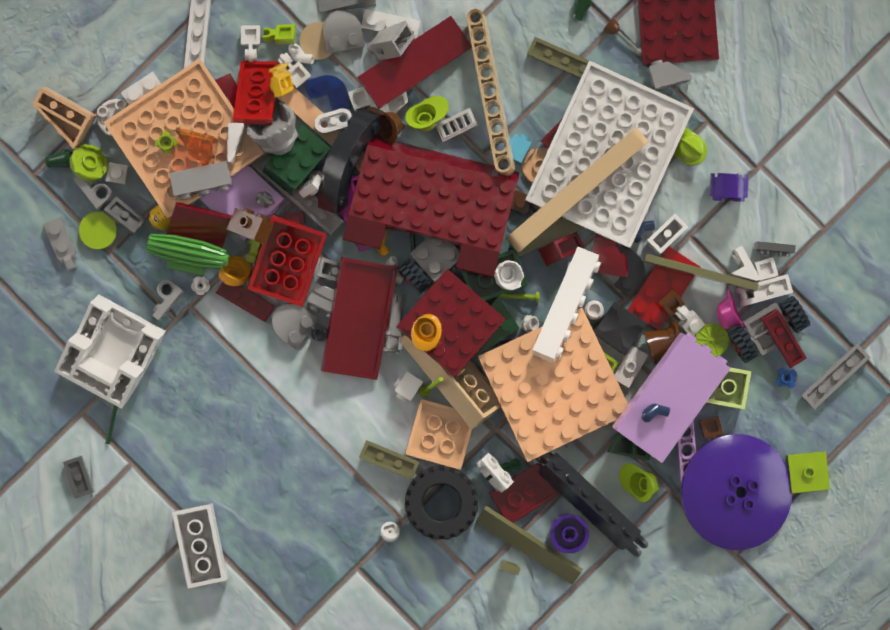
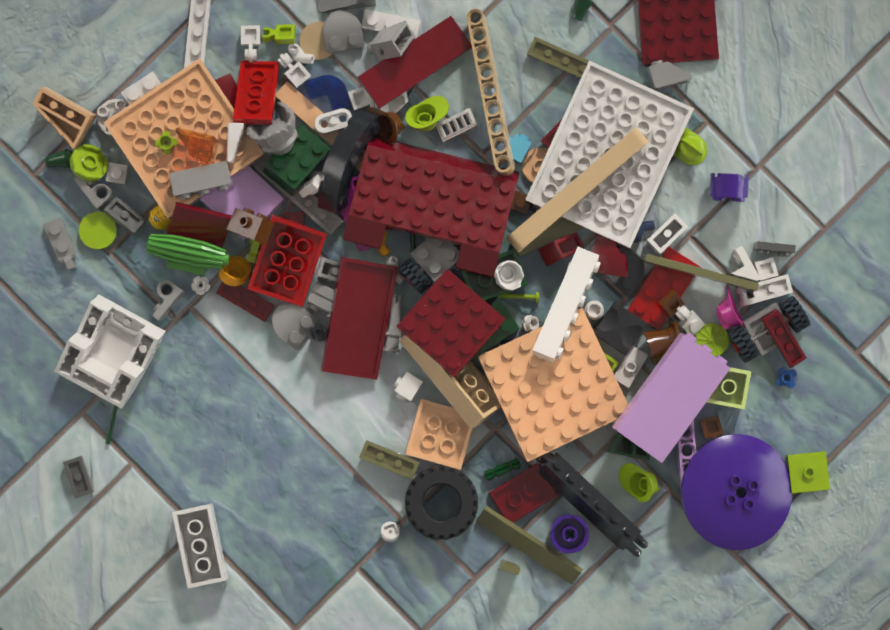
(265, 199): dark grey plate -> none
(281, 82): yellow plate -> none
(425, 390): lime piece -> none
(426, 332): light orange hat -> none
(489, 465): white hinge -> none
(613, 28): hinge -> none
(654, 410): dark blue arm -> none
(835, 376): light grey plate -> none

